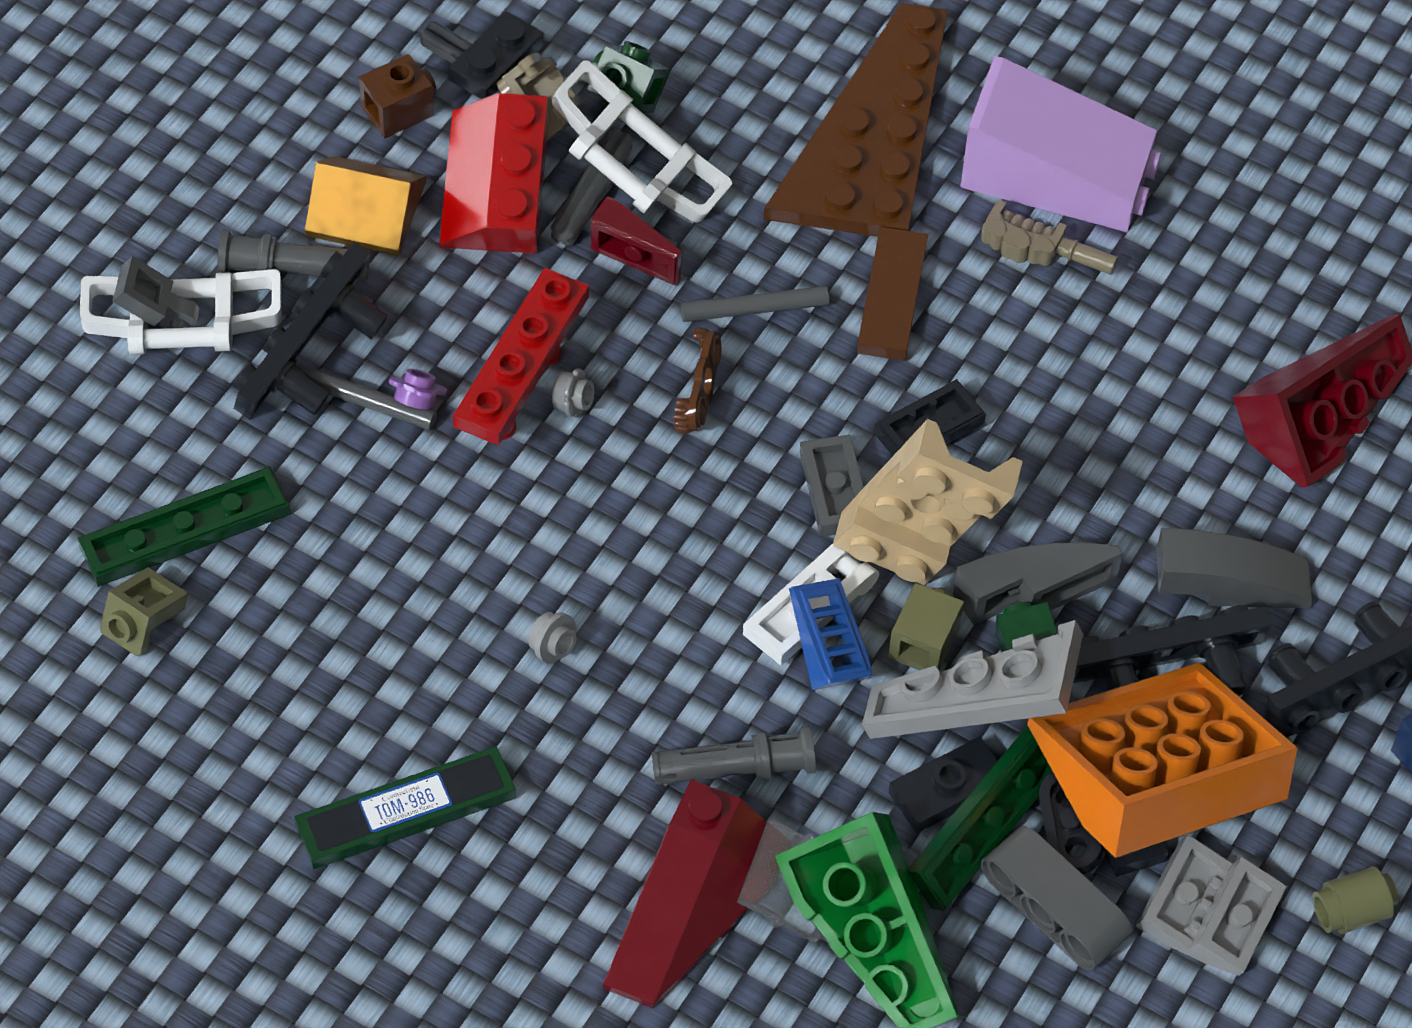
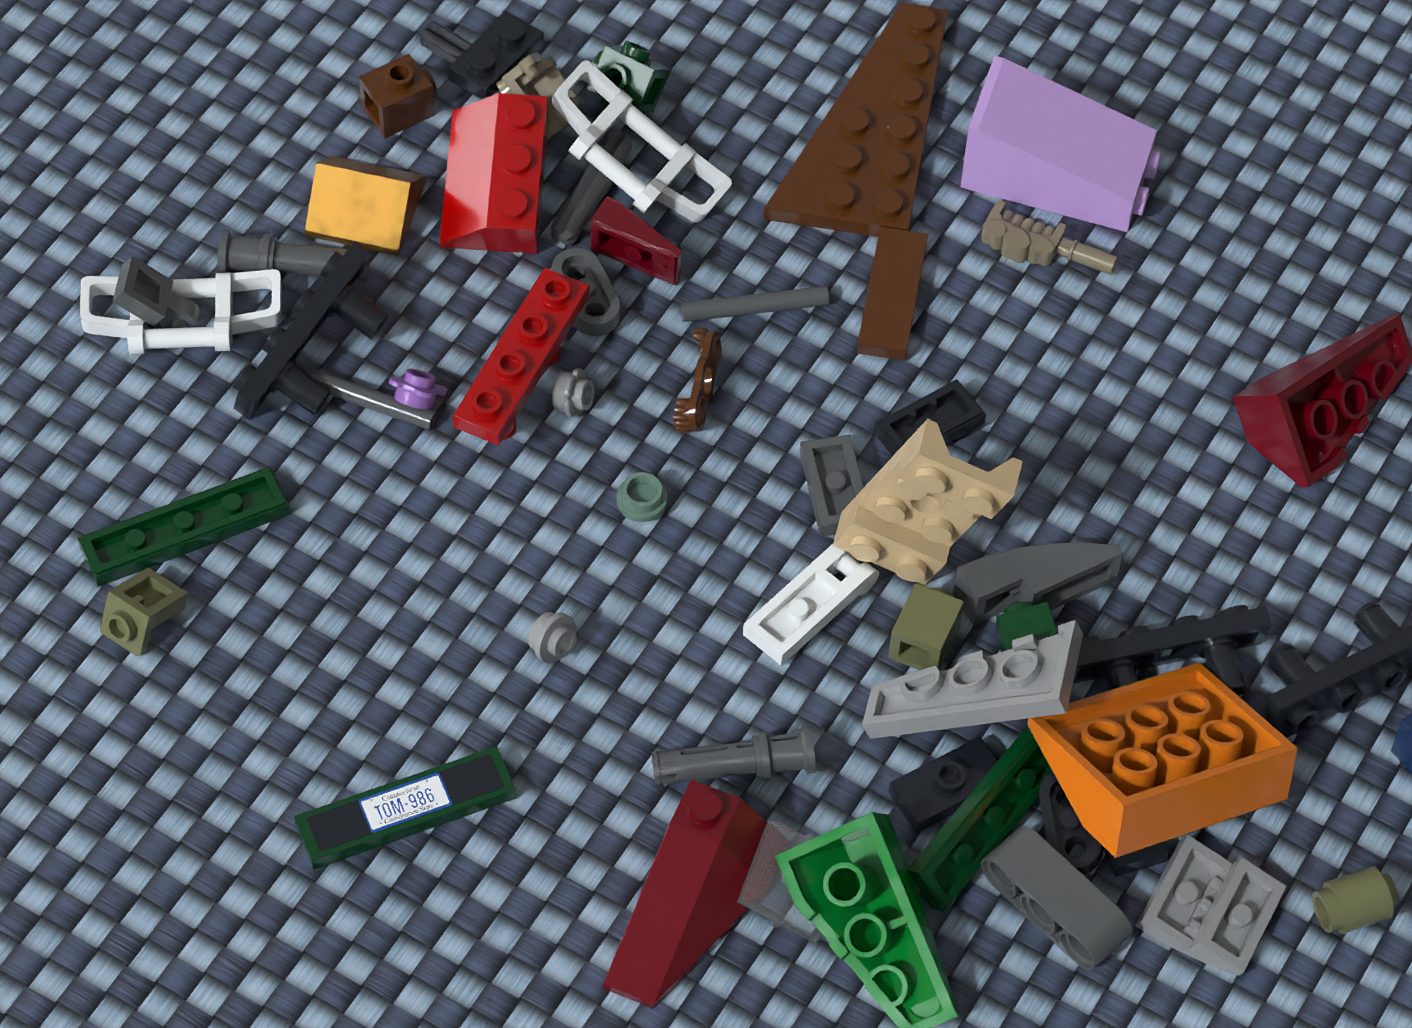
(602, 296): none -> dark grey plate
(641, 497): none -> sand green plate
(850, 646): blue slope -> none
(1231, 570): dark grey slope -> none

